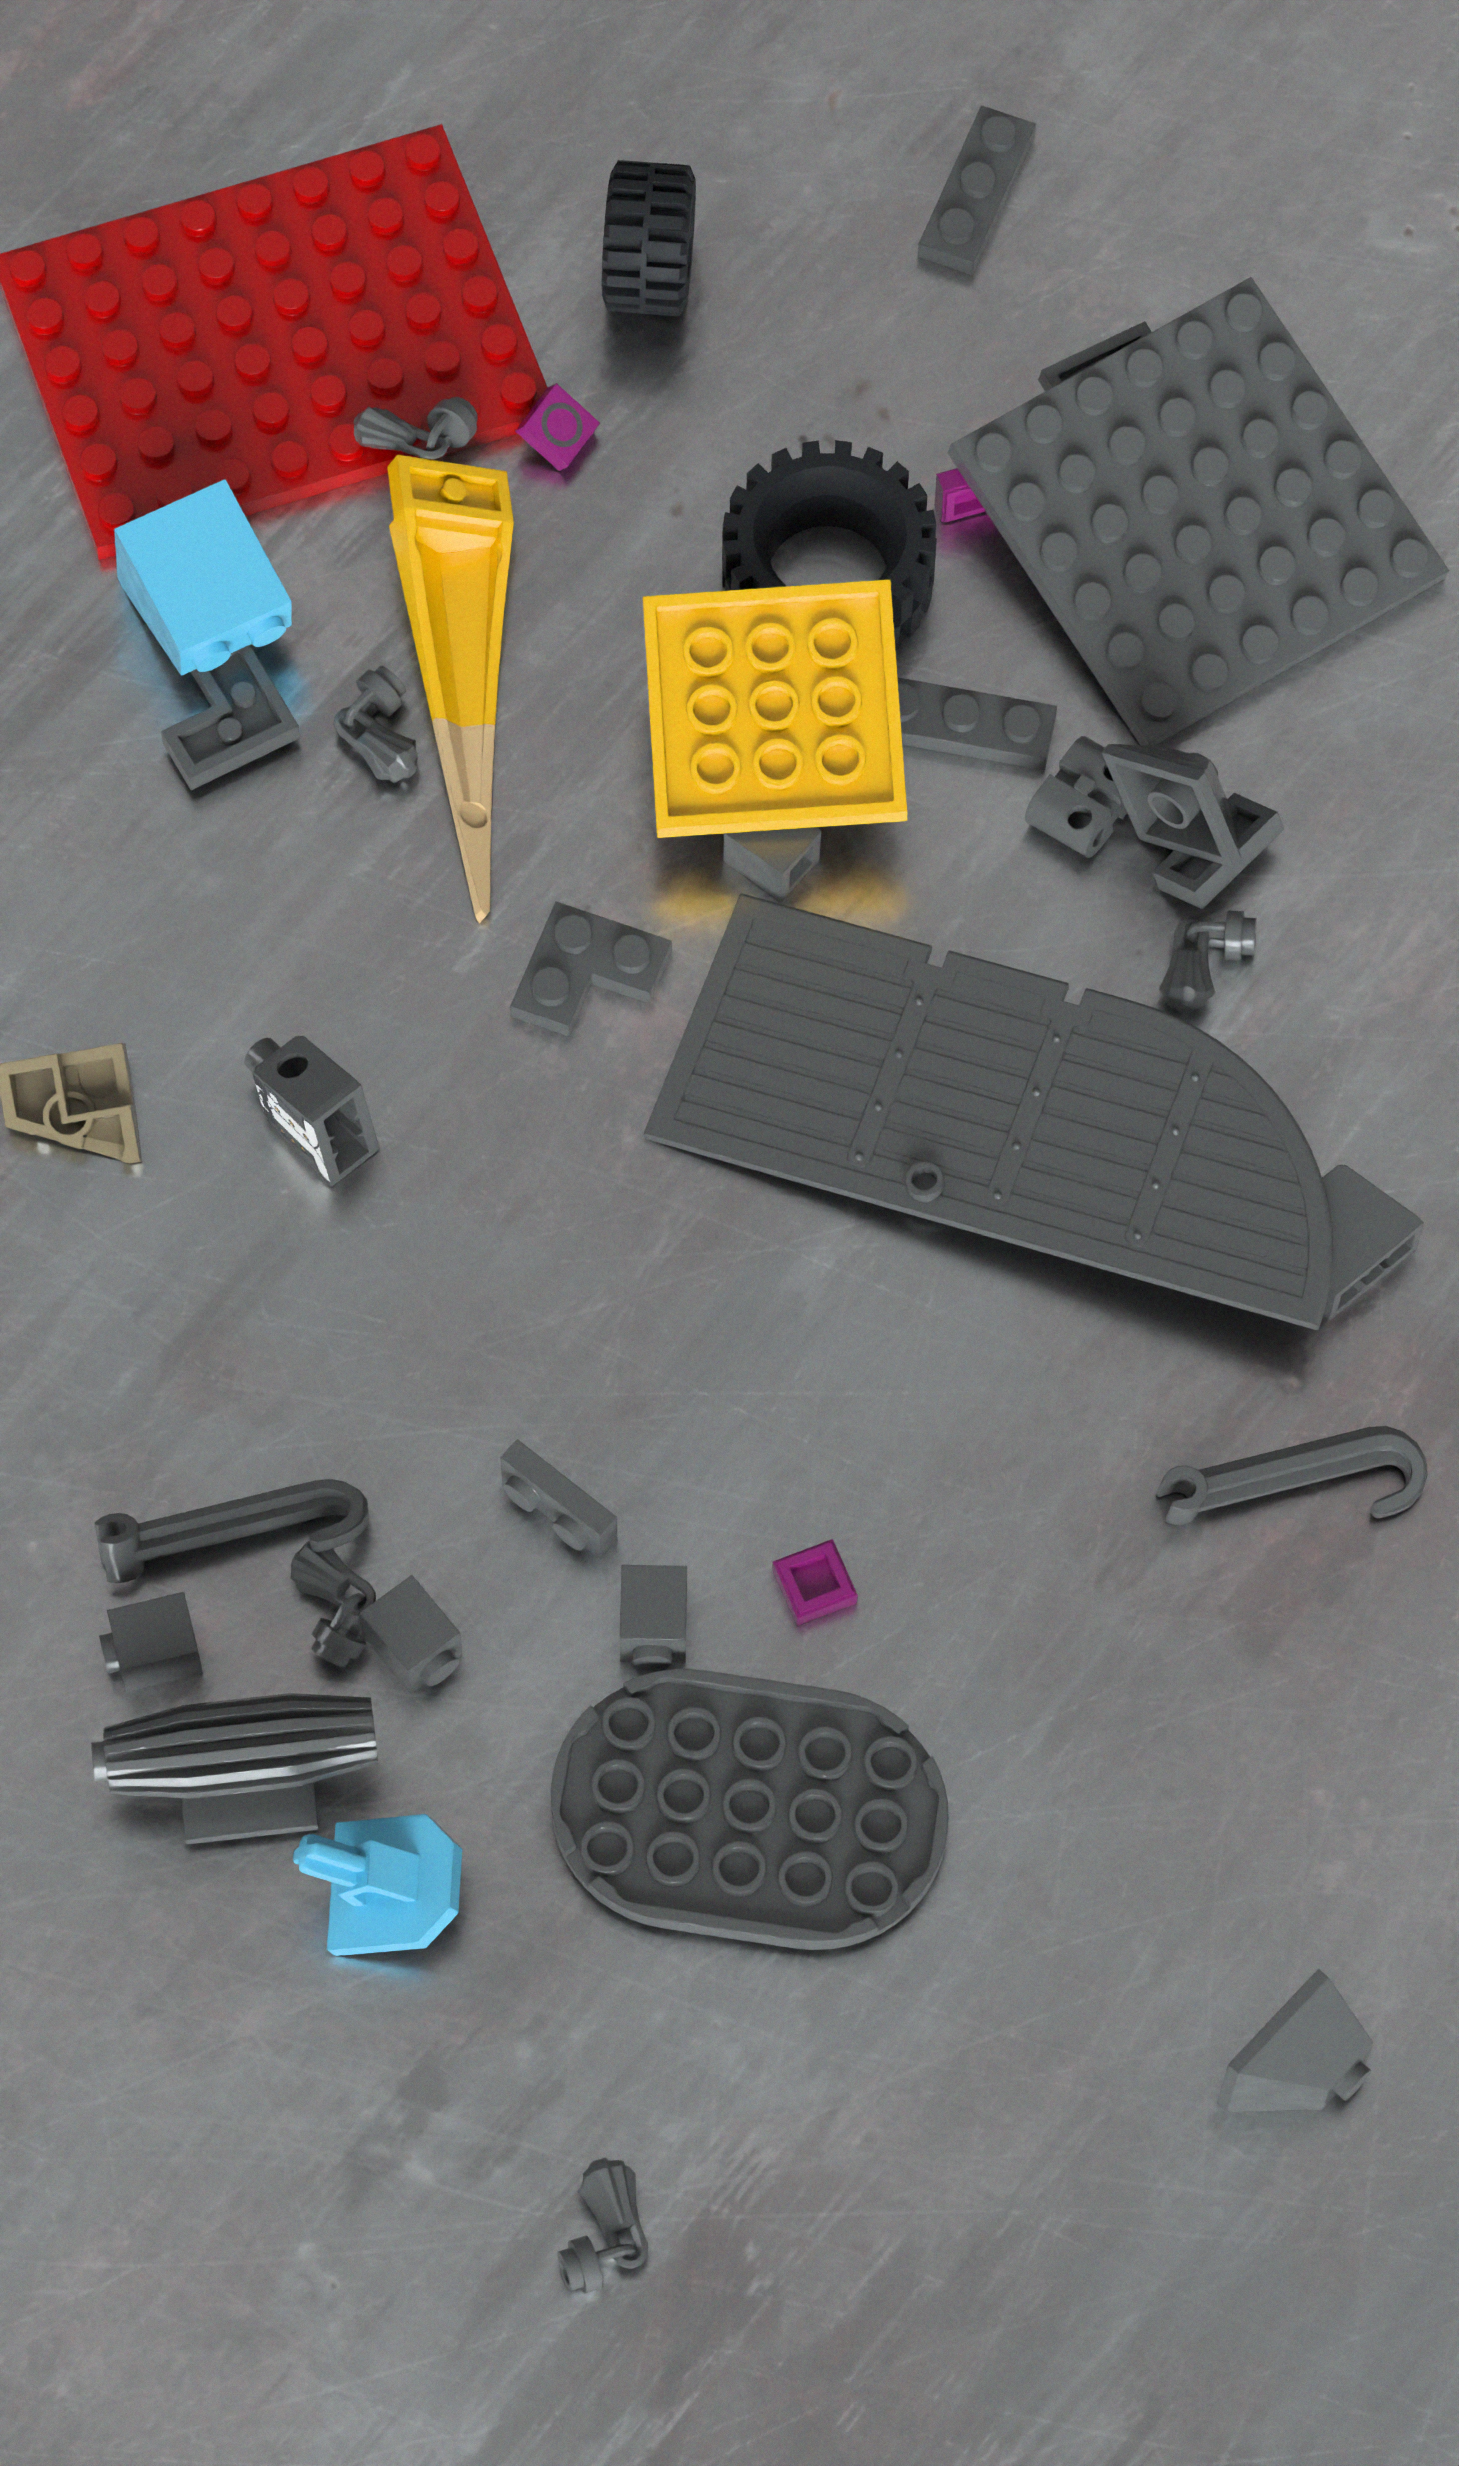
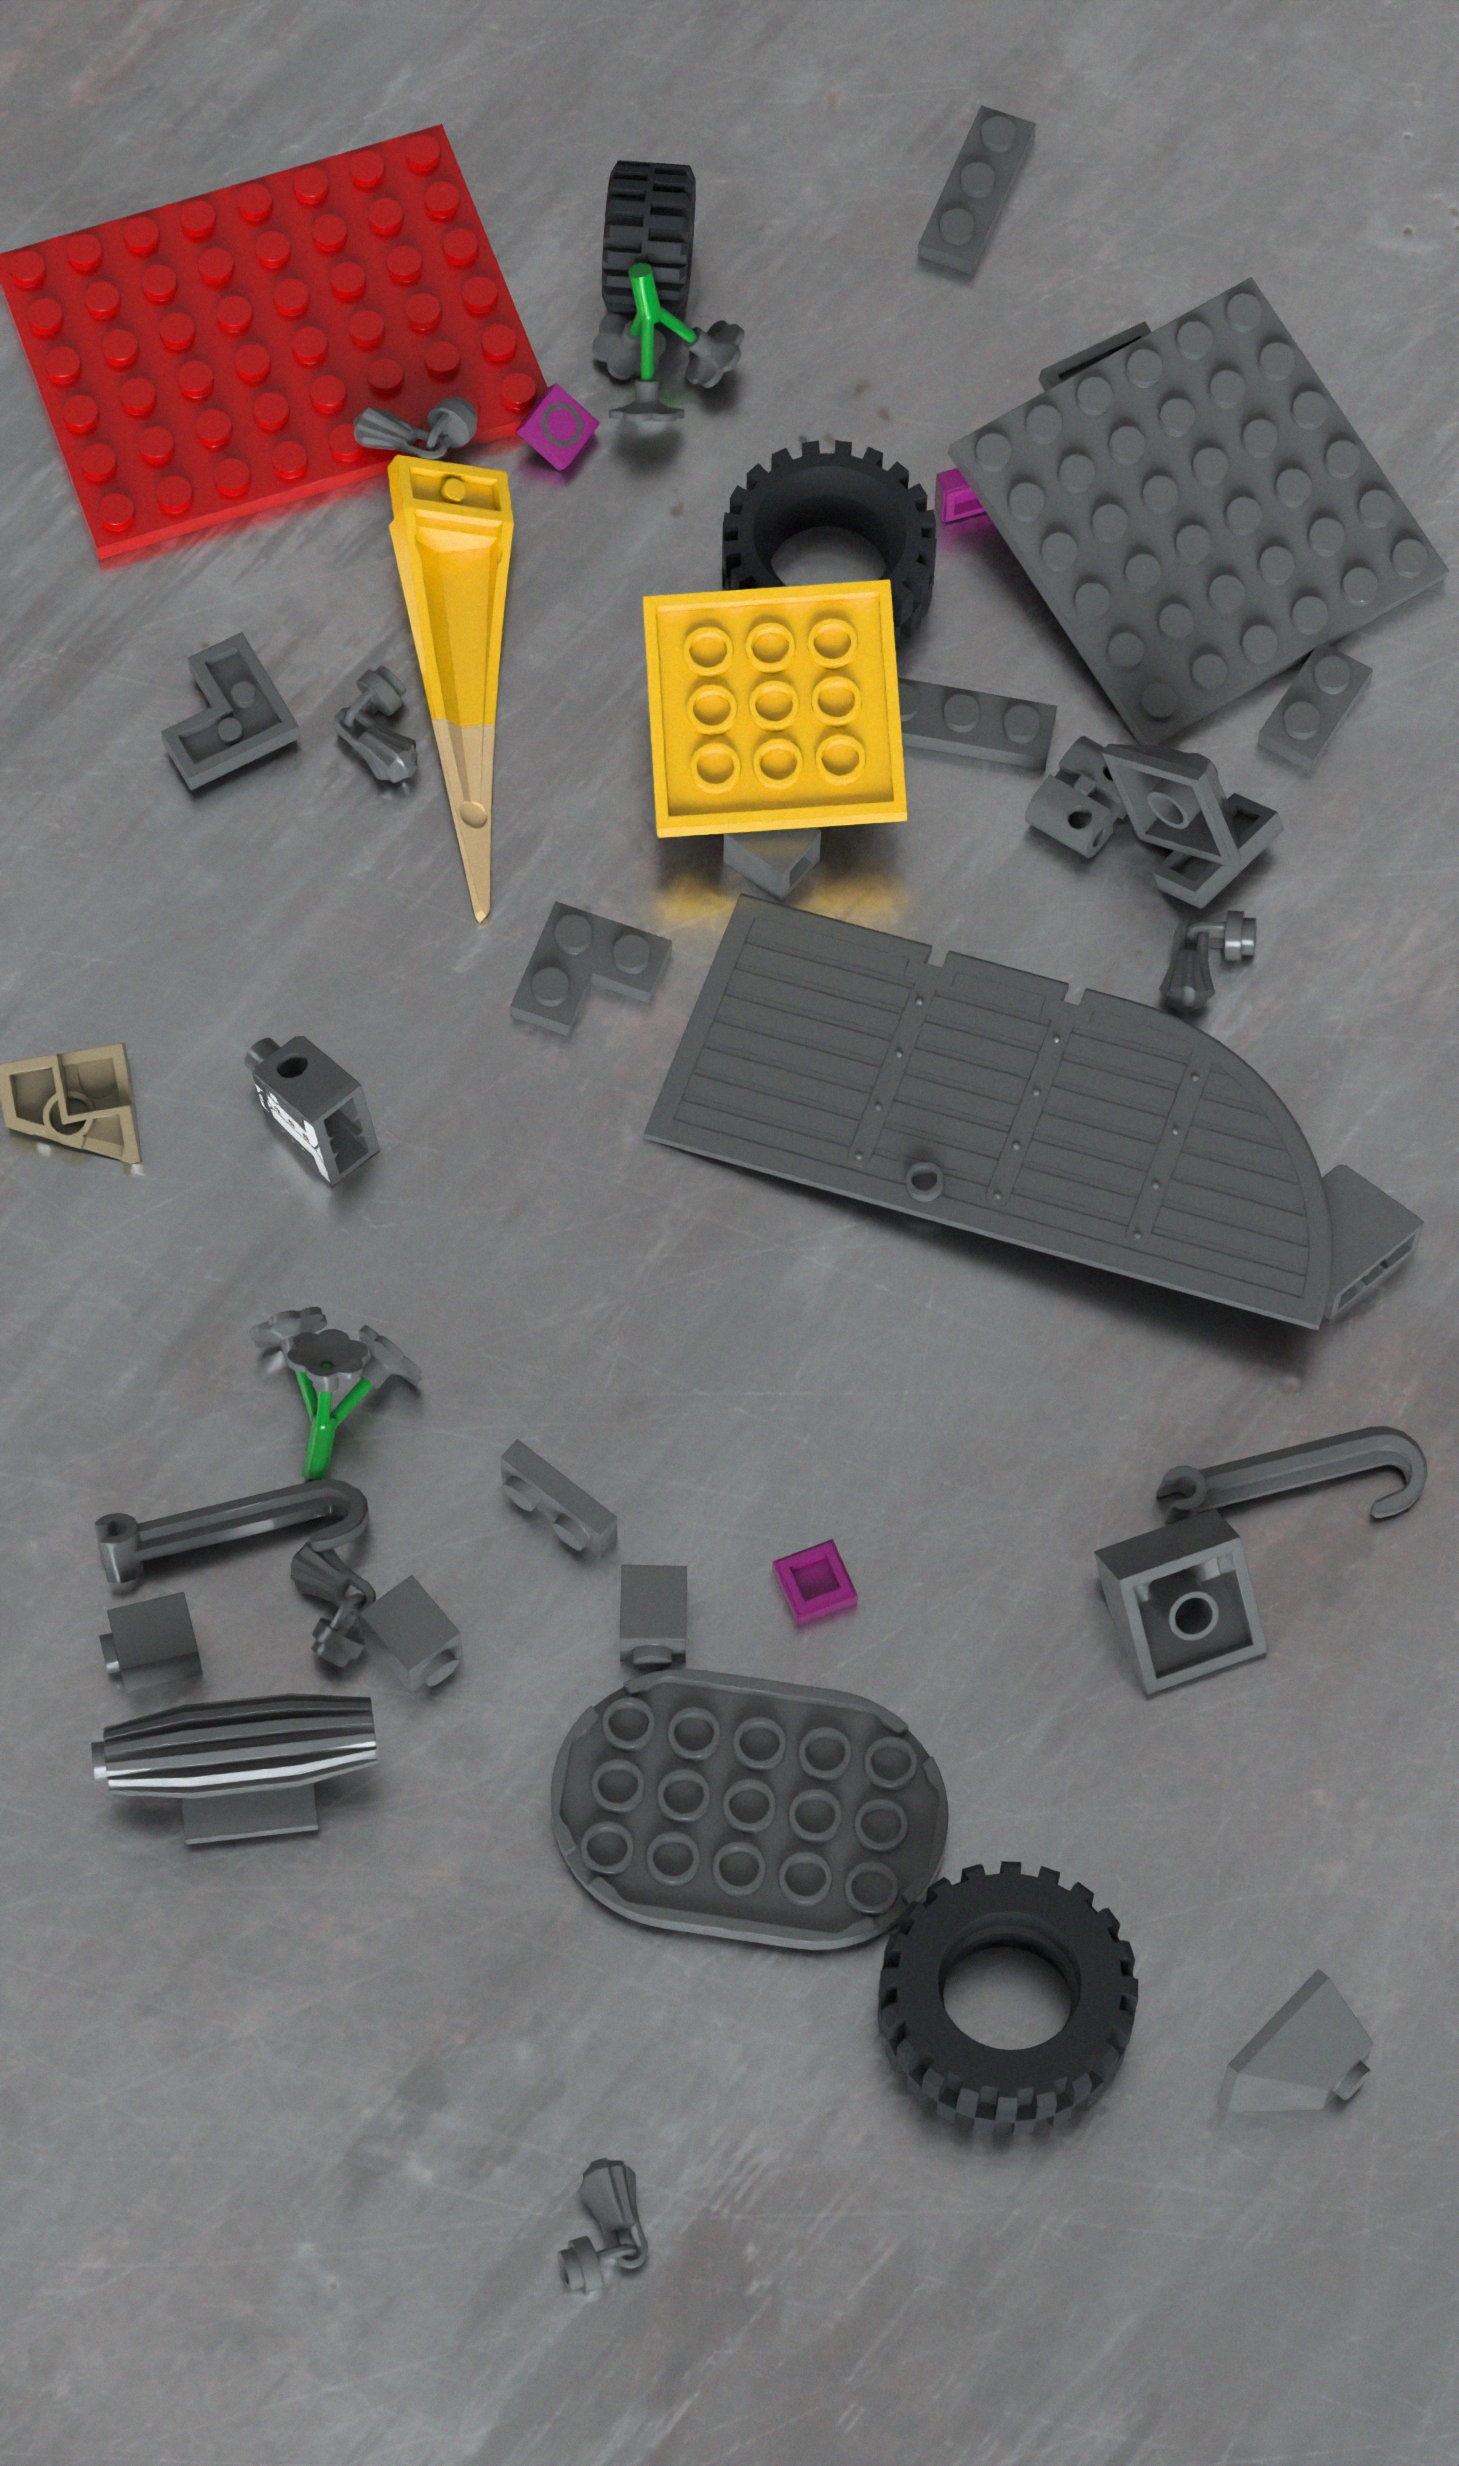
(201, 579): medium azure slope -> none
(319, 1365): none -> dark grey plant
(389, 1882): medium azure piece -> none
(634, 347): none -> dark grey plant
(1018, 1914): none -> black tyre
(1182, 1600): none -> dark grey slope
(1315, 706): none -> dark grey plate

